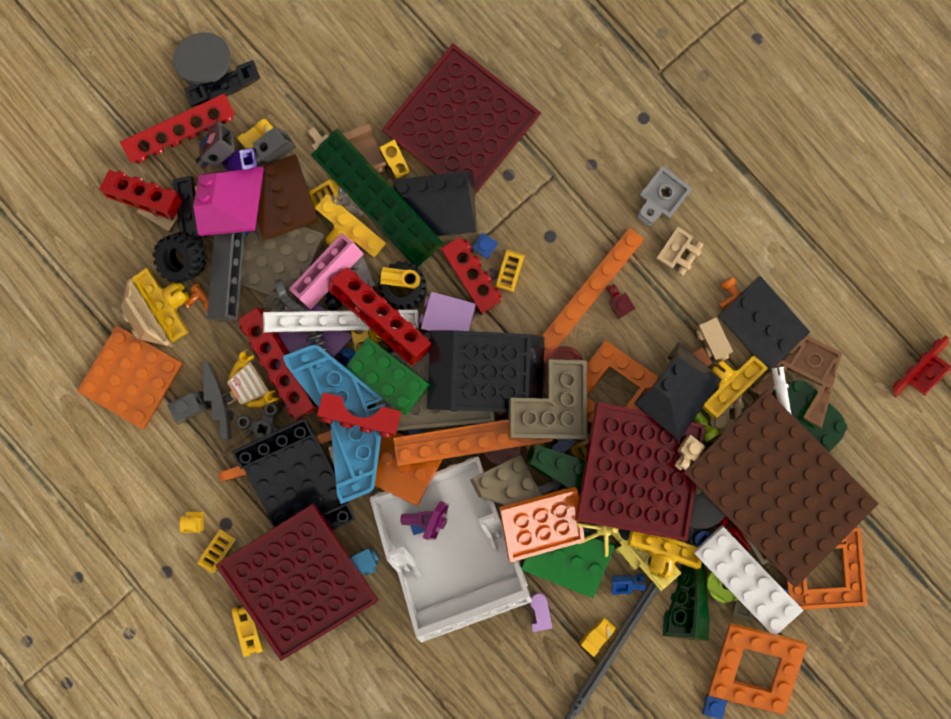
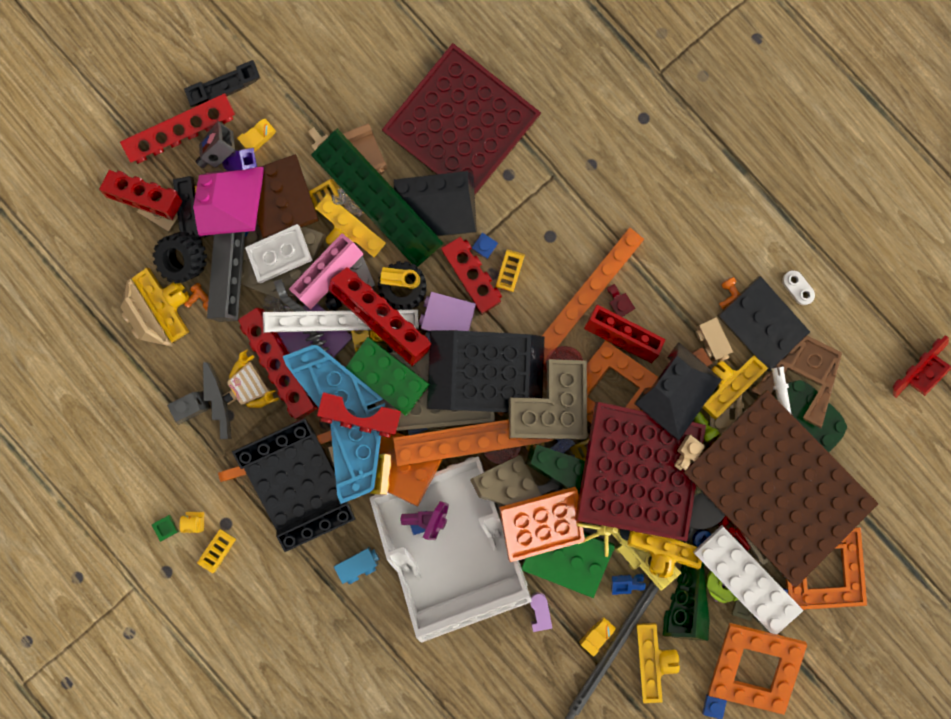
(130, 377): orange plate -> none
(165, 528): none -> green plate
(202, 58): dark grey tile -> none
(246, 631): yellow plate -> none
(255, 426): dark grey gear -> none
(273, 145): dark grey torso -> none
(278, 253): none -> white plate
(297, 582): dark red plate -> none
(346, 355): blue plate -> none
(382, 475): none -> yellow plate
(394, 159): yellow leg -> none
(624, 334): none -> red brick
(654, 662): none -> yellow plate
(658, 204): light grey plate -> none
(674, 249): tan plate -> none
(796, 289): none -> white plate

